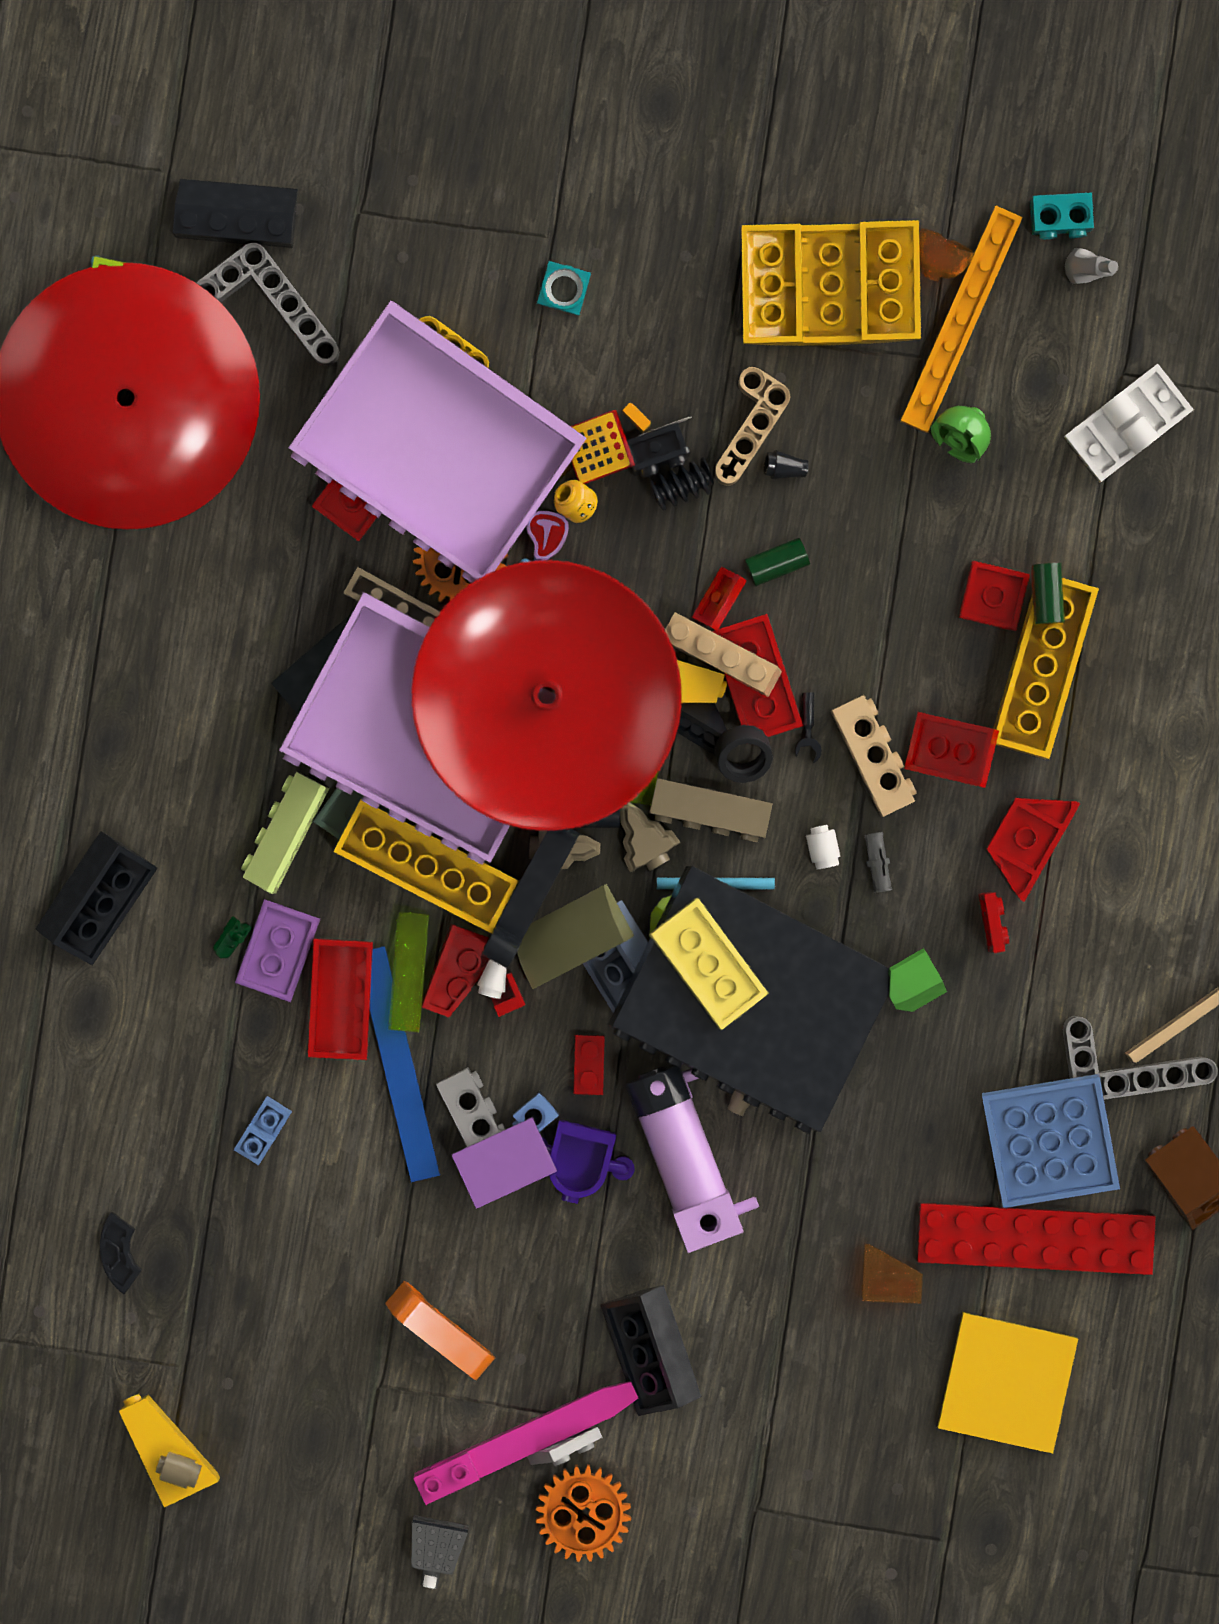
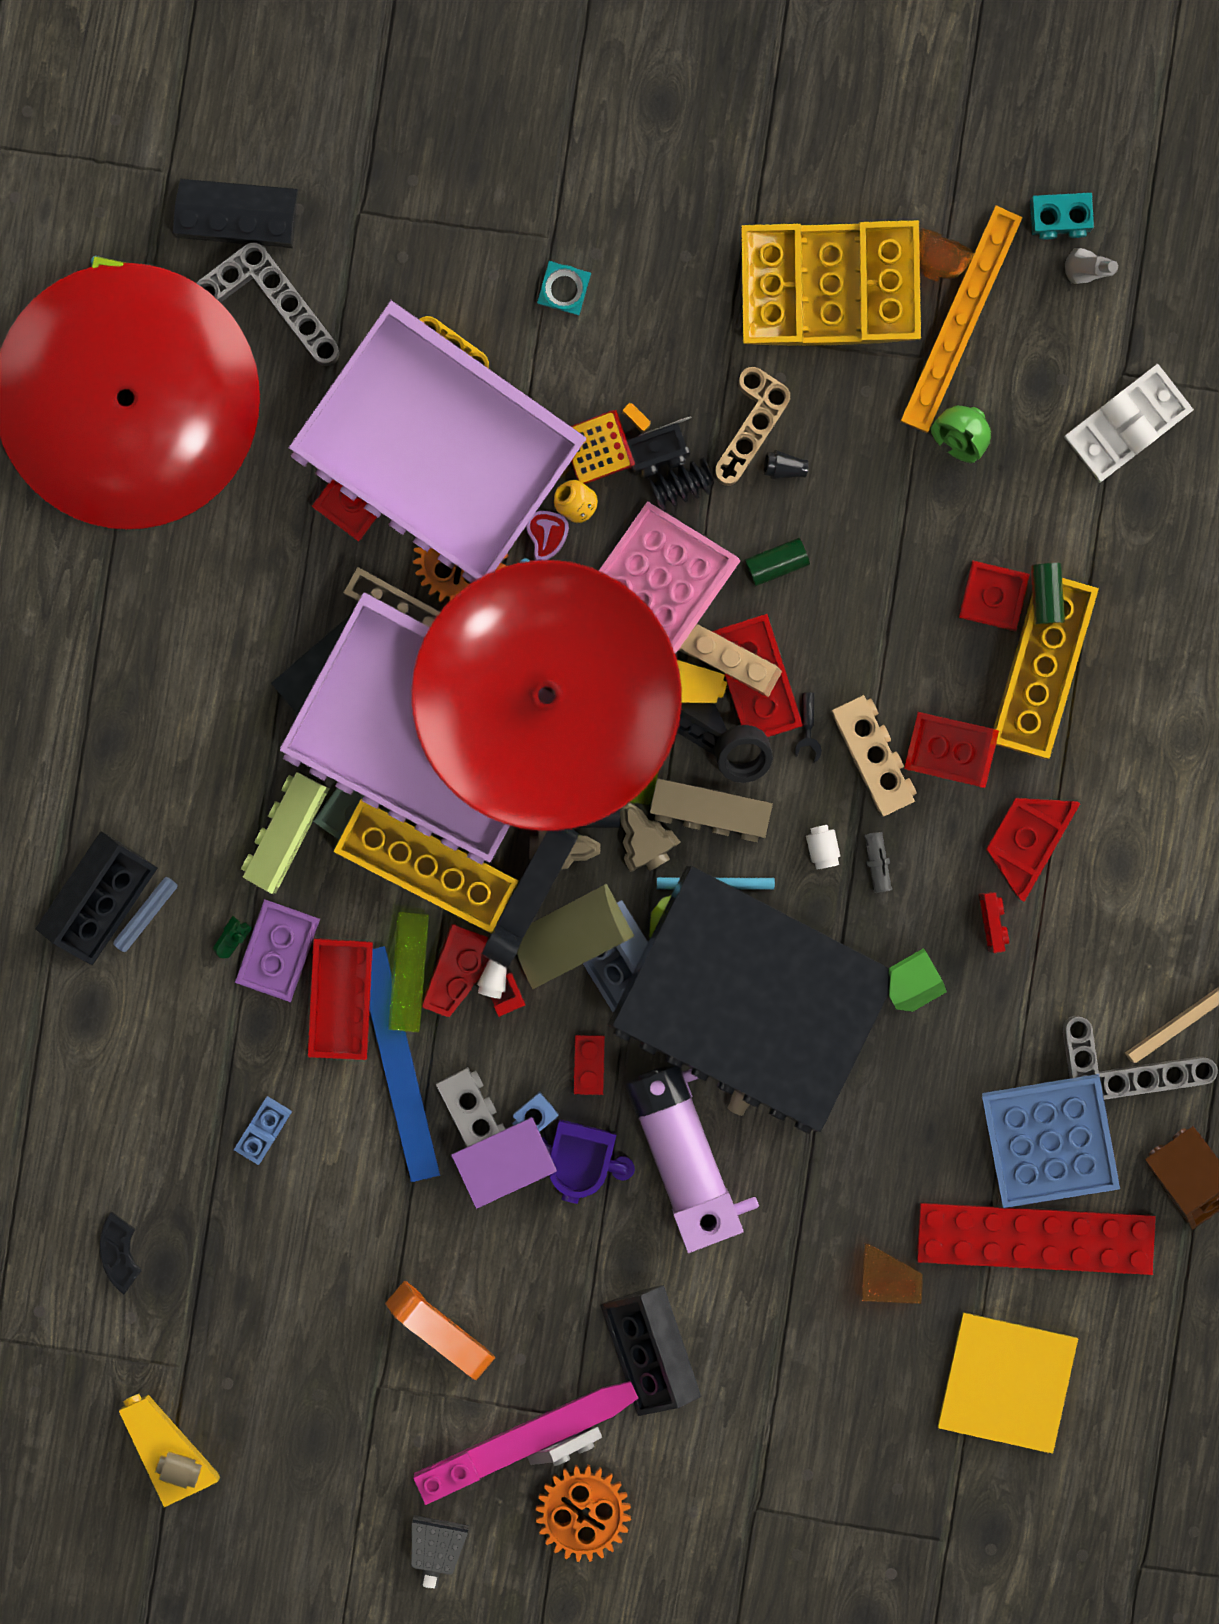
(145, 914): none -> sand blue axle
(670, 569): none -> bright pink plate
(708, 963): light yellow plate -> none
(719, 598): red plate -> none

